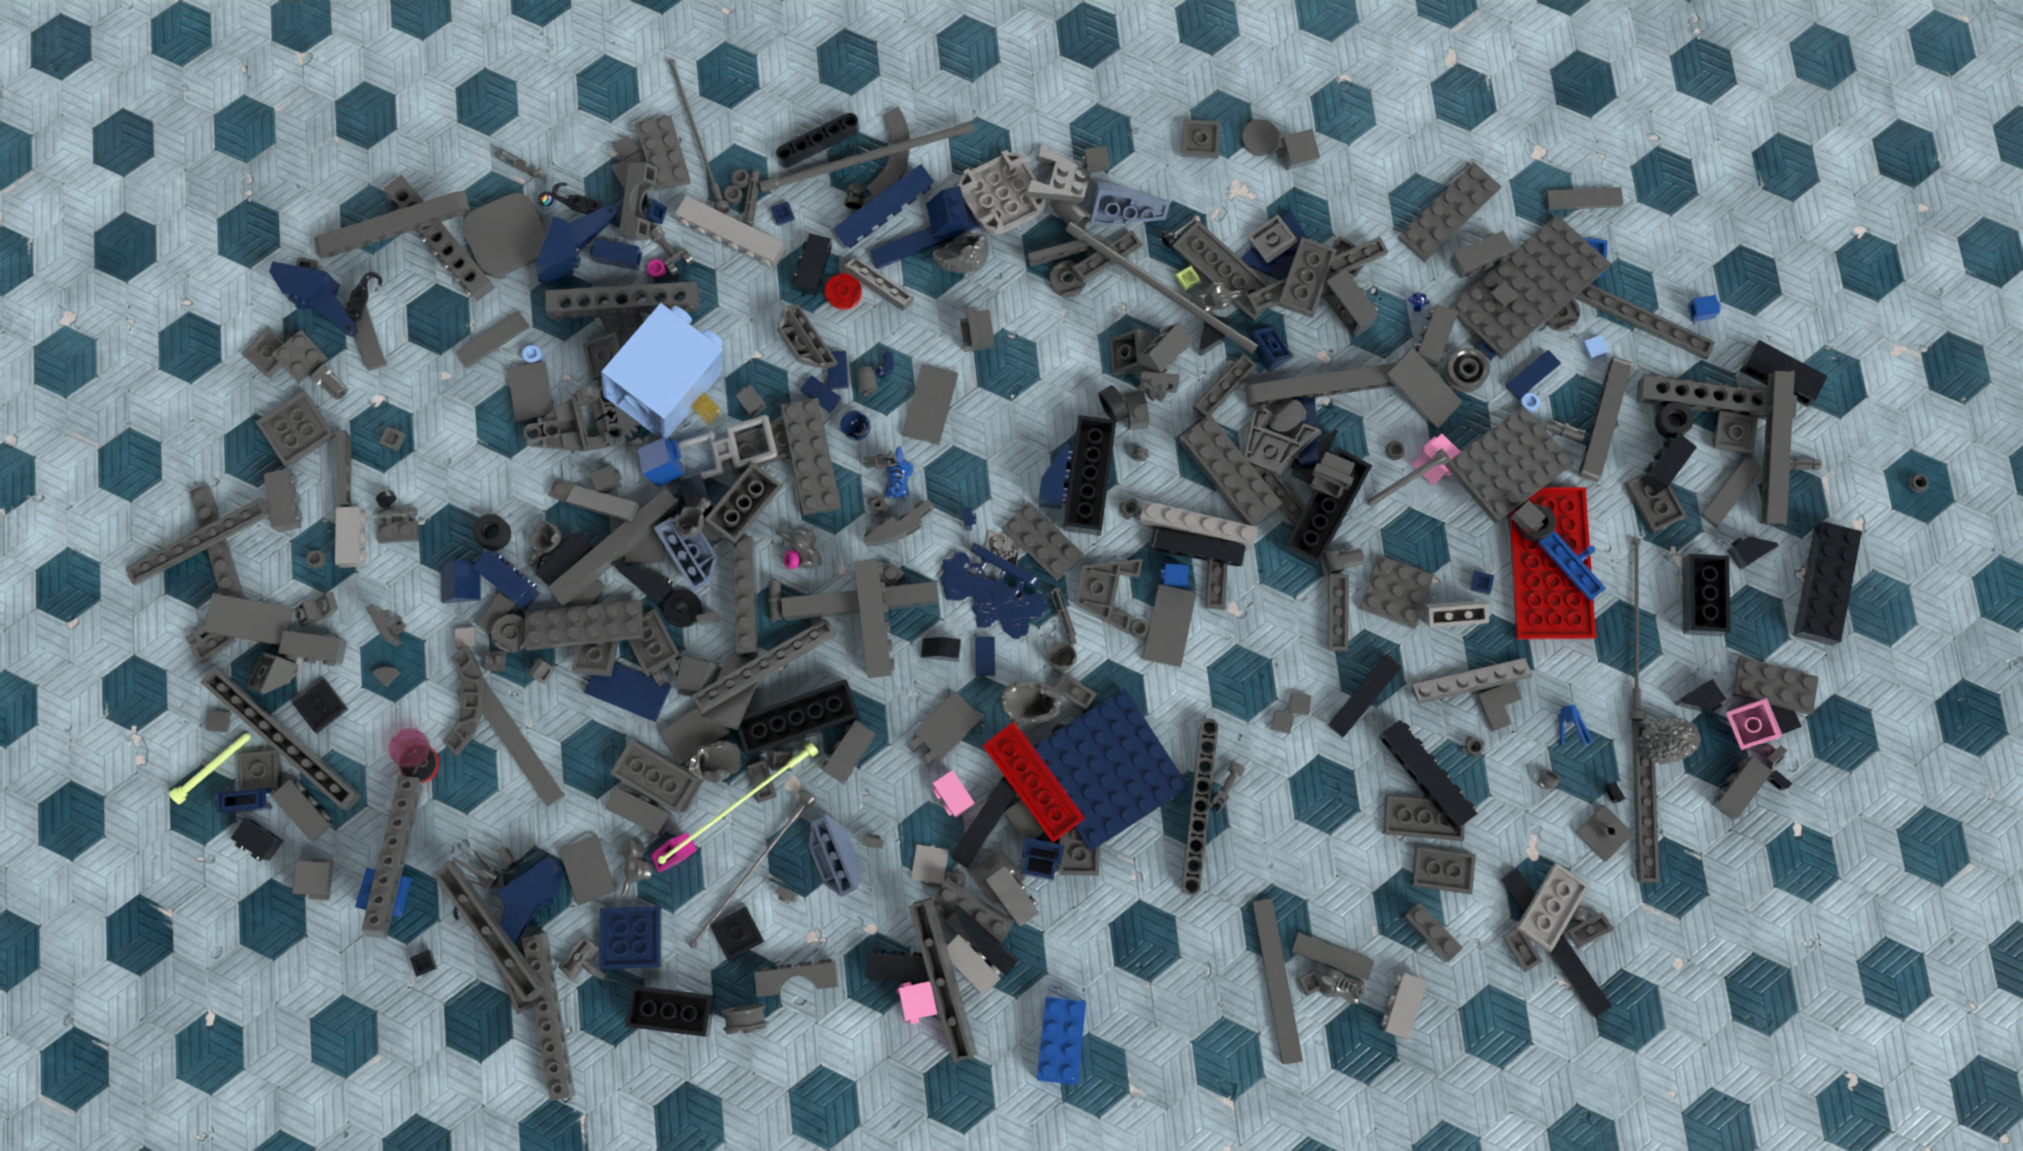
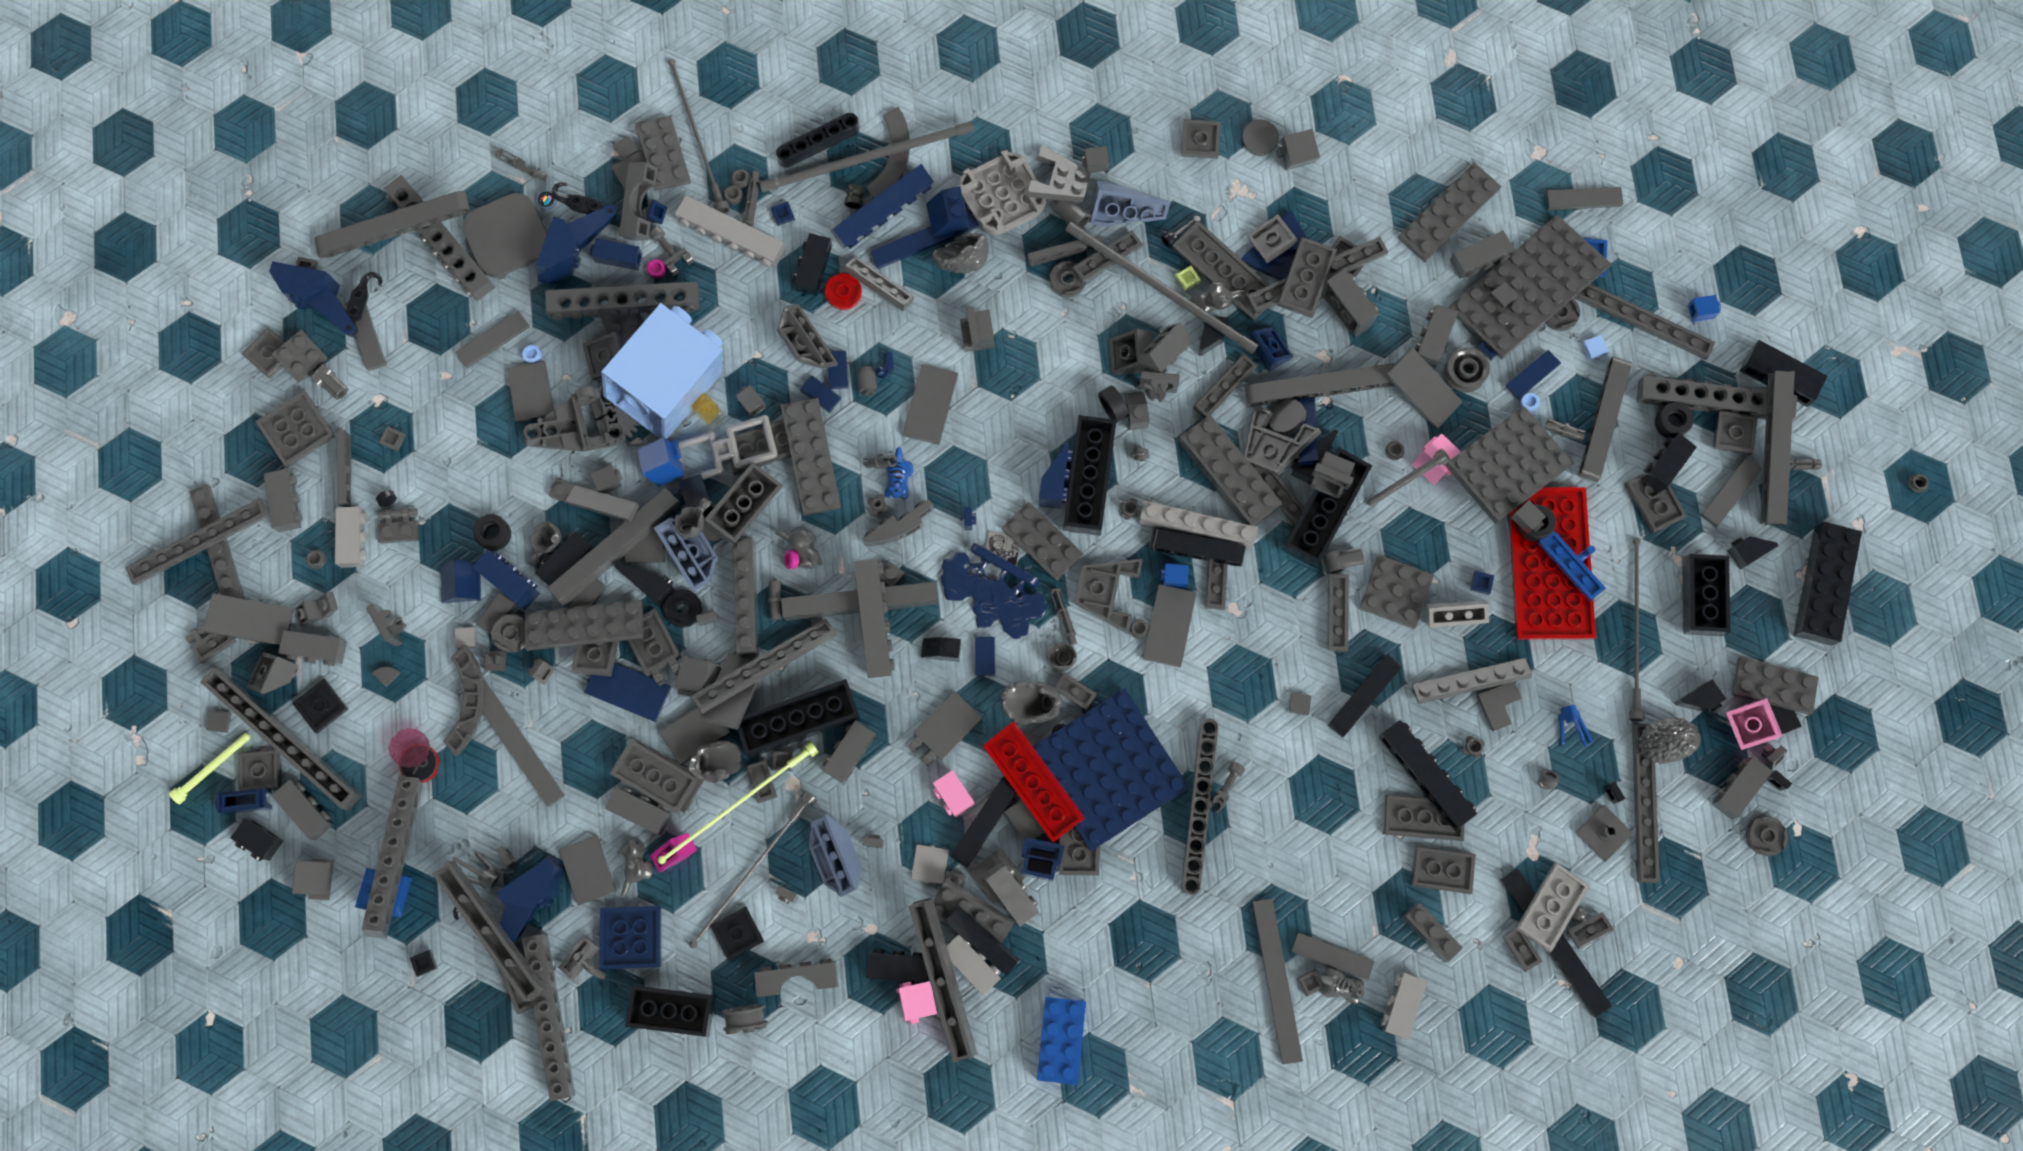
(855, 425): dark blue hair -> none
(1282, 722): dark grey tile -> none
(1418, 300): clear blue plant -> none
(1767, 836): none -> dark grey tile

